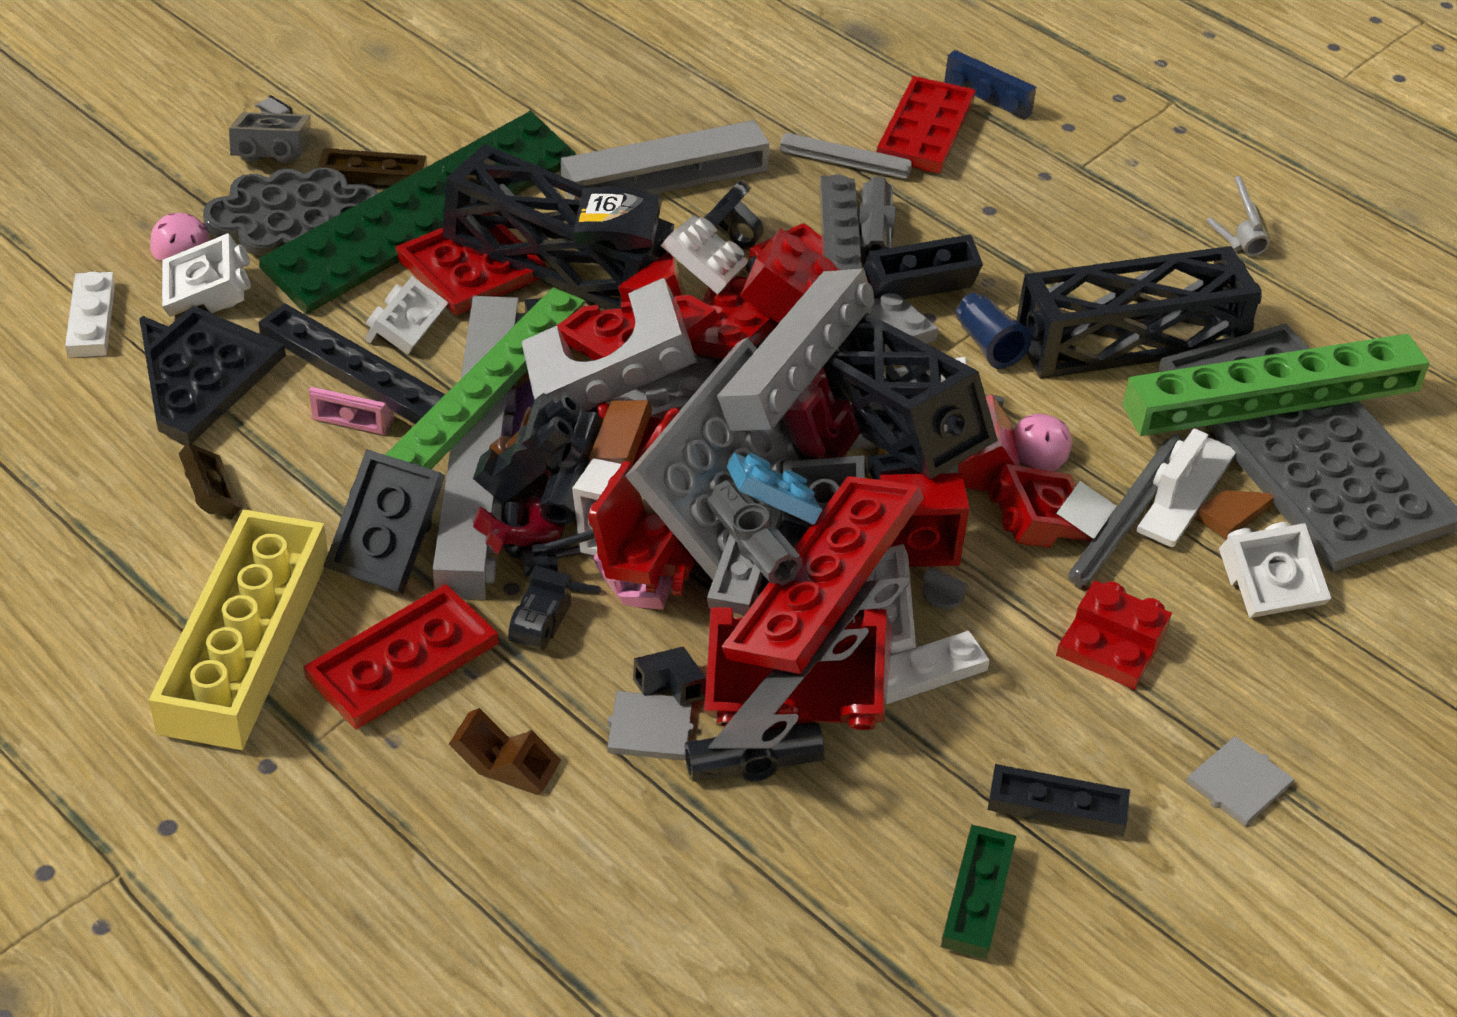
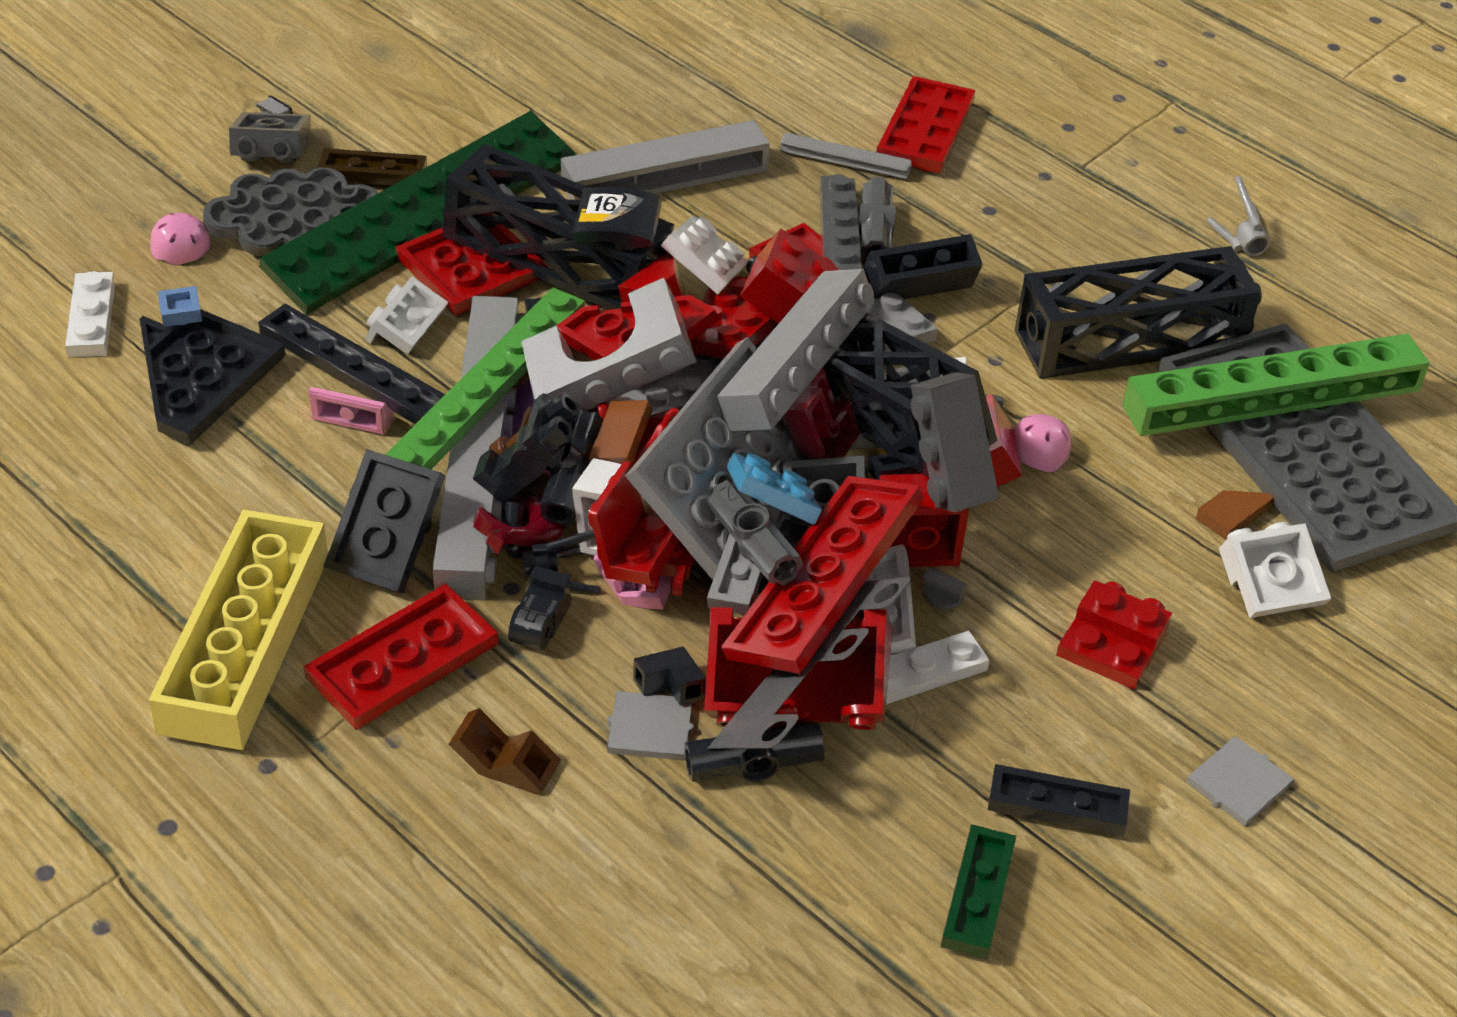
(179, 306): none -> medium blue plate
(205, 275): white plate -> none
(209, 481): dark brown plate -> none
(731, 212): black tile -> none
(954, 441): none -> dark grey brick
(991, 84): dark blue plate -> none
(994, 331): dark blue plant -> none
(1031, 505): red plate -> none
(1086, 509): white sticker -> none
(1121, 519): dark grey axle -> none
(1184, 486): white bracket -> none

